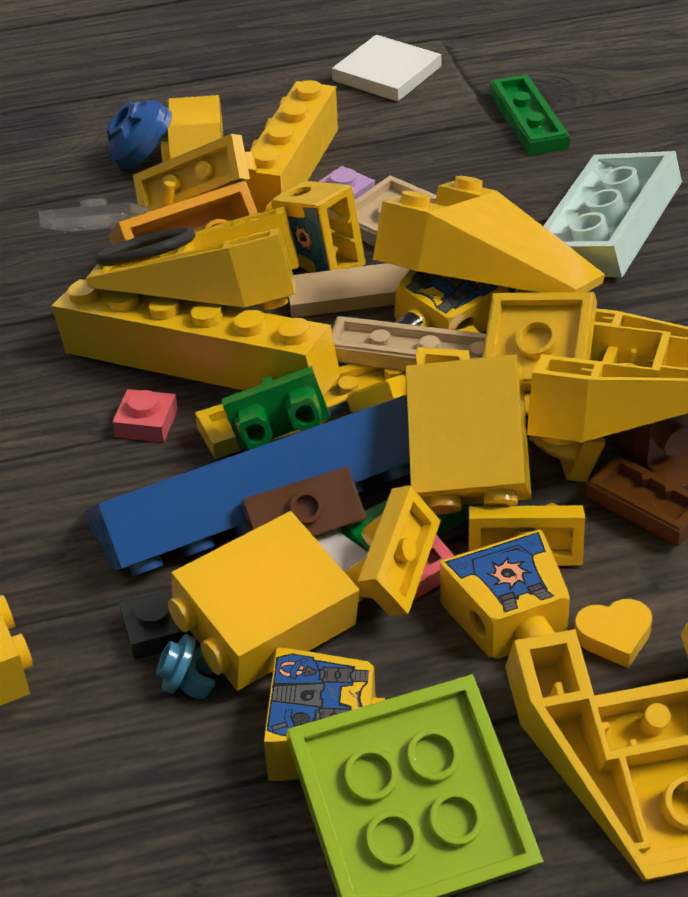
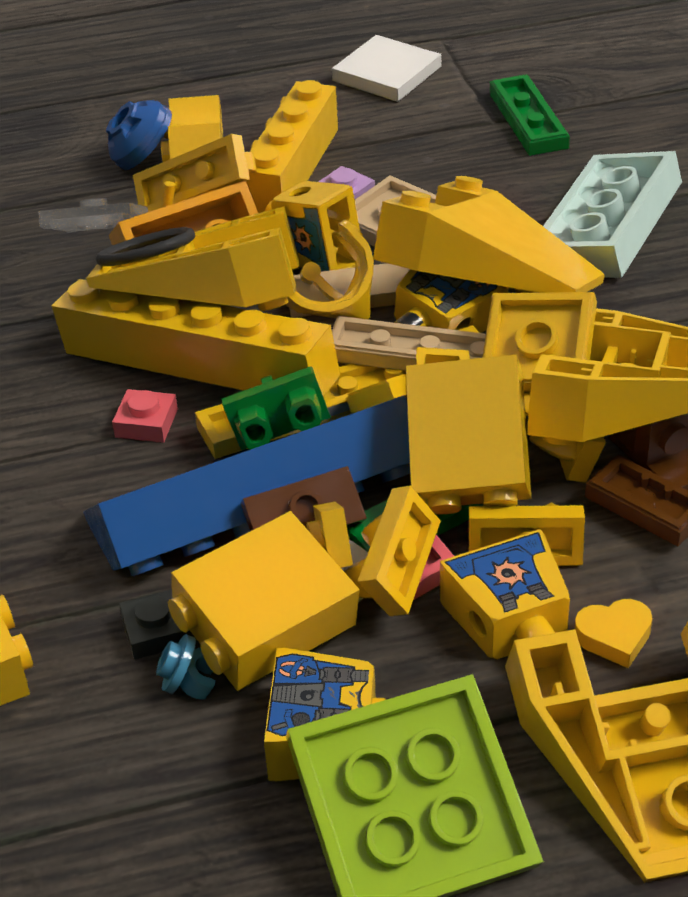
(332, 532): none -> yellow plate
(356, 300): none -> yellow helmet

